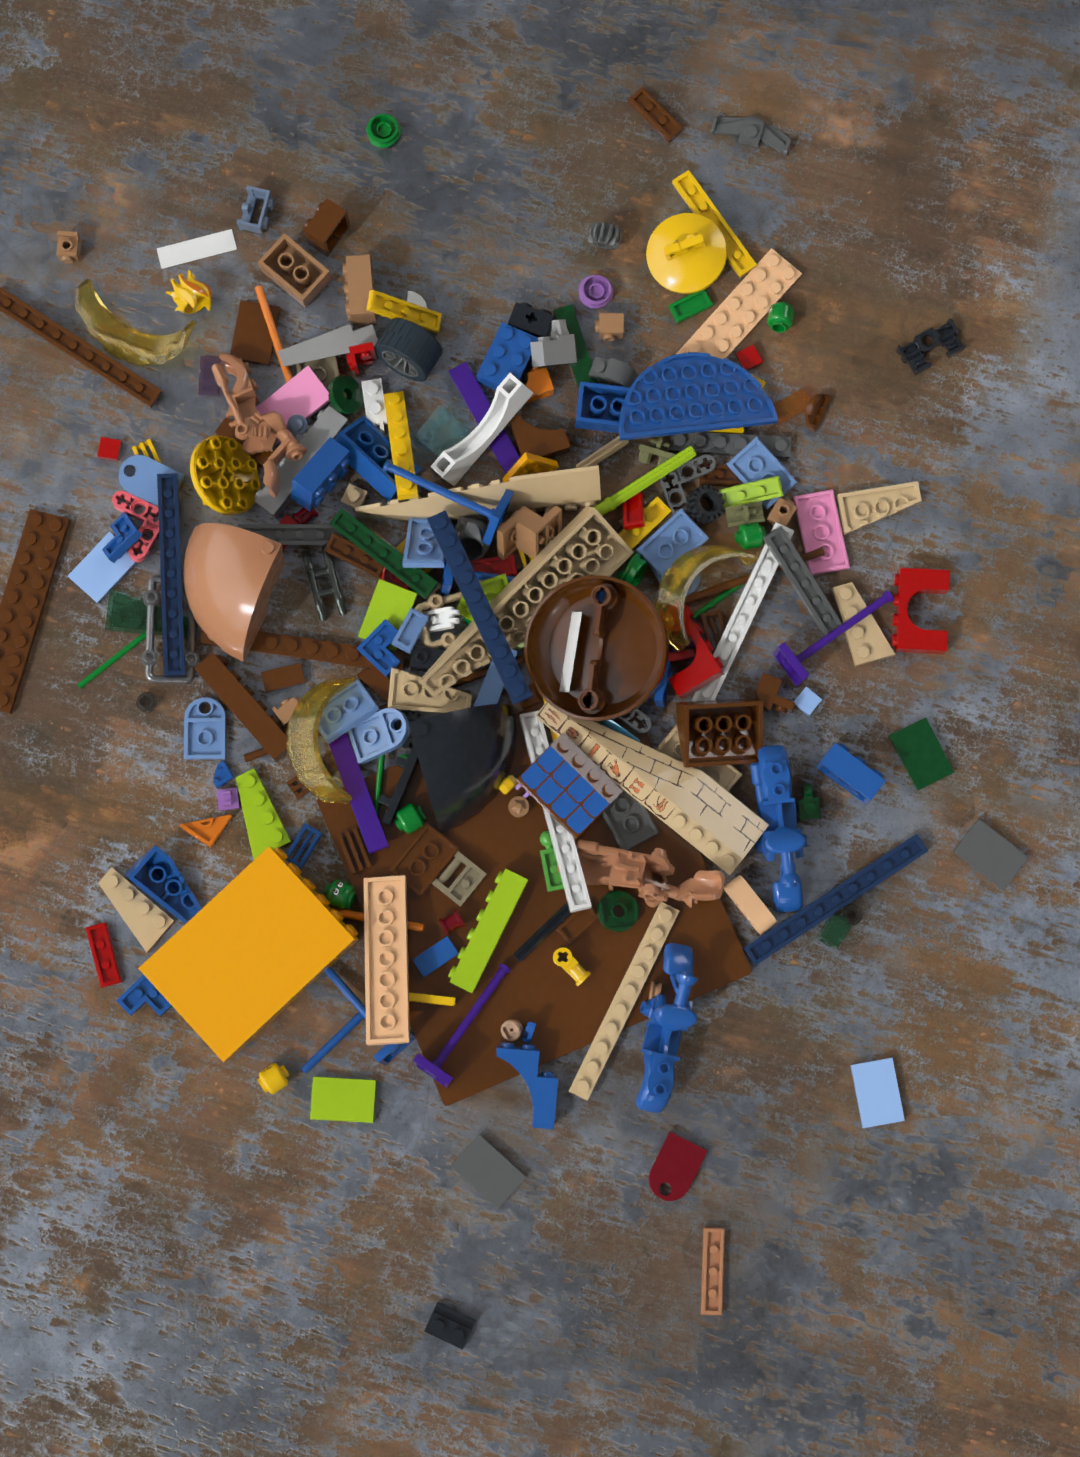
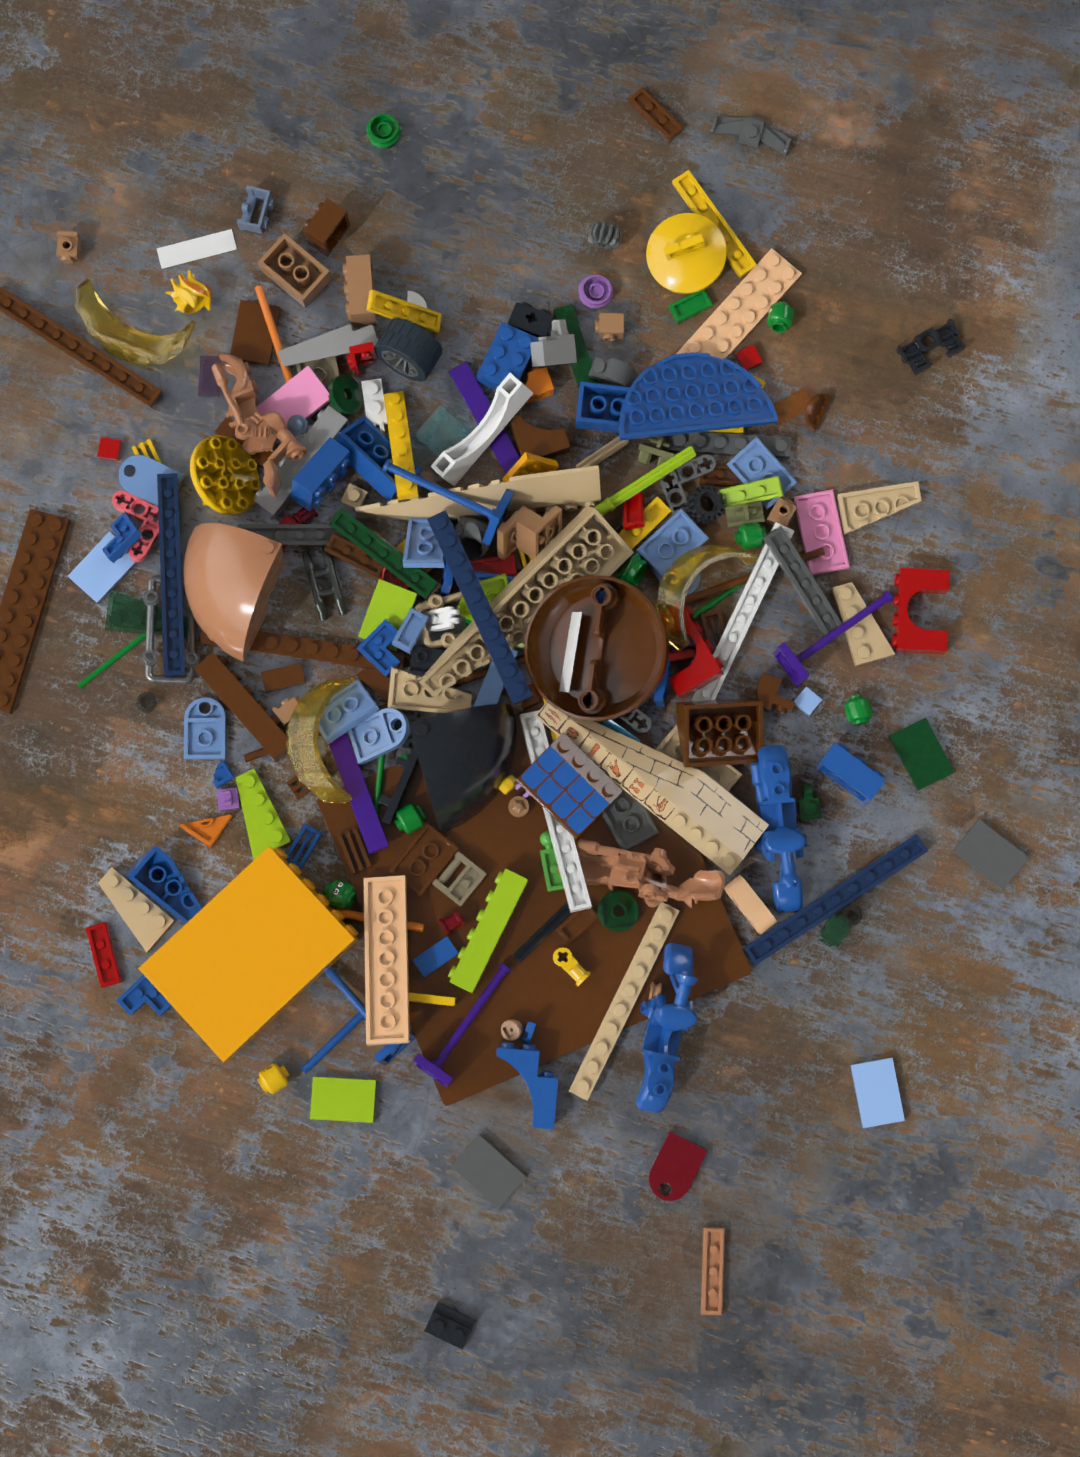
(858, 710): none -> green head

